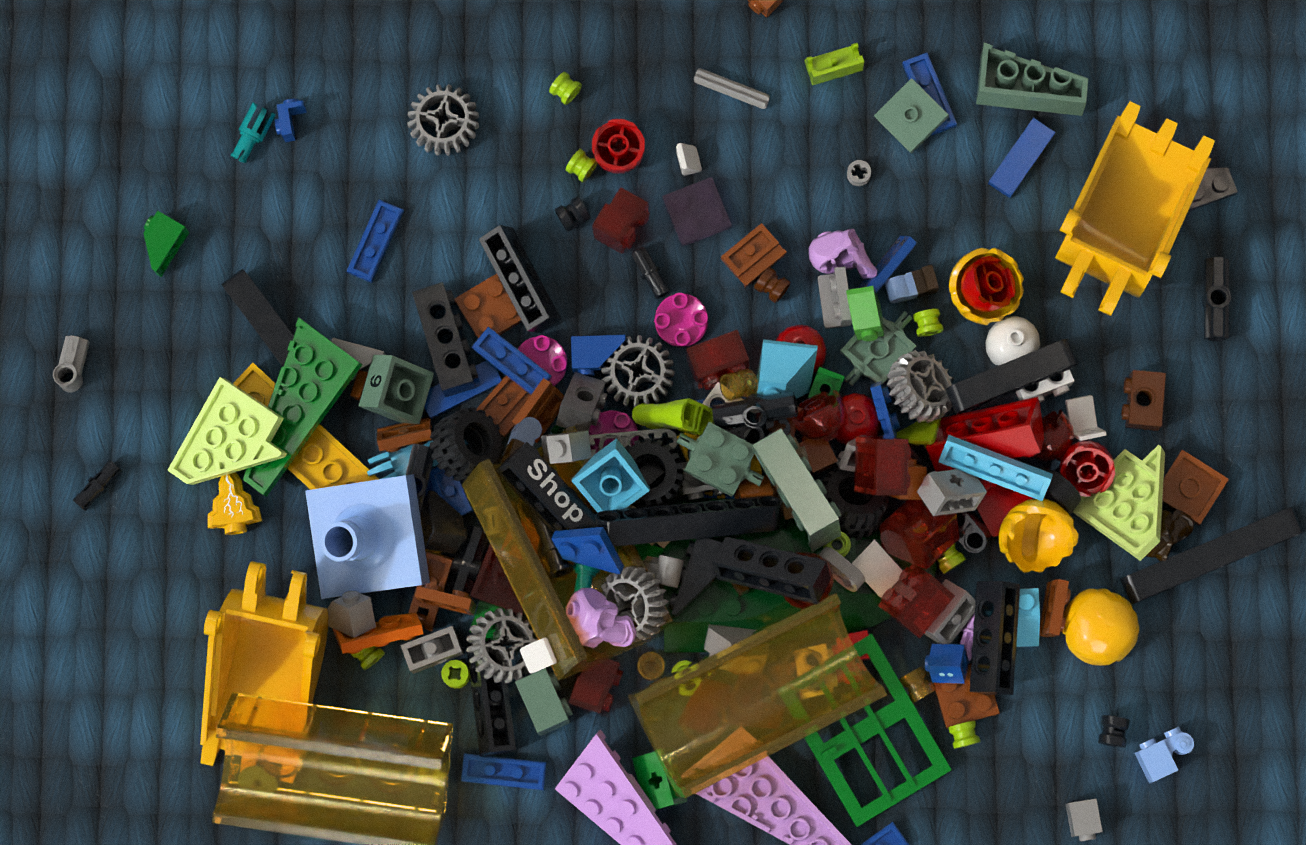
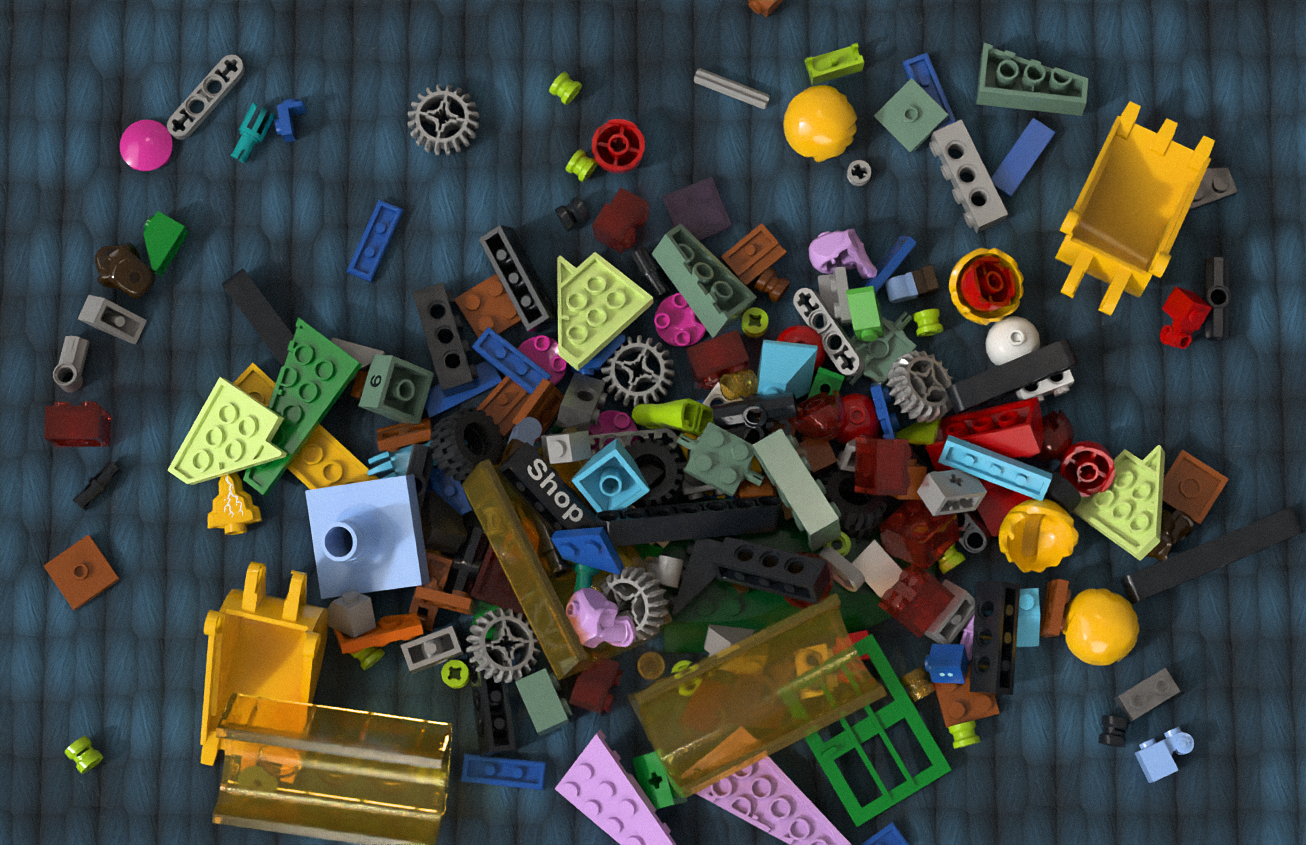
(77, 425): none -> clear red brick
(81, 572): none -> dark orange plate
(83, 754): none -> lime wheel
(112, 319): none -> light grey slope
(123, 269): none -> dark brown head
(146, 145): none -> dark pink dish
(201, 94): none -> light grey beam
(538, 655): white slope -> none
(594, 307): none -> yellowish green wing
(688, 159): white slope -> none
(703, 280): none -> sand green wedge
(757, 327): none -> lime wheel
(820, 123): none -> yellow piece
(830, 330): none -> light grey beam
(957, 137): none -> light grey brick
(1083, 418): white bracket -> none
(1084, 819): light grey brick -> none
(1147, 694): none -> flat silver brick
(1151, 385): reddish brown brick -> none
(1188, 315): none -> red brick

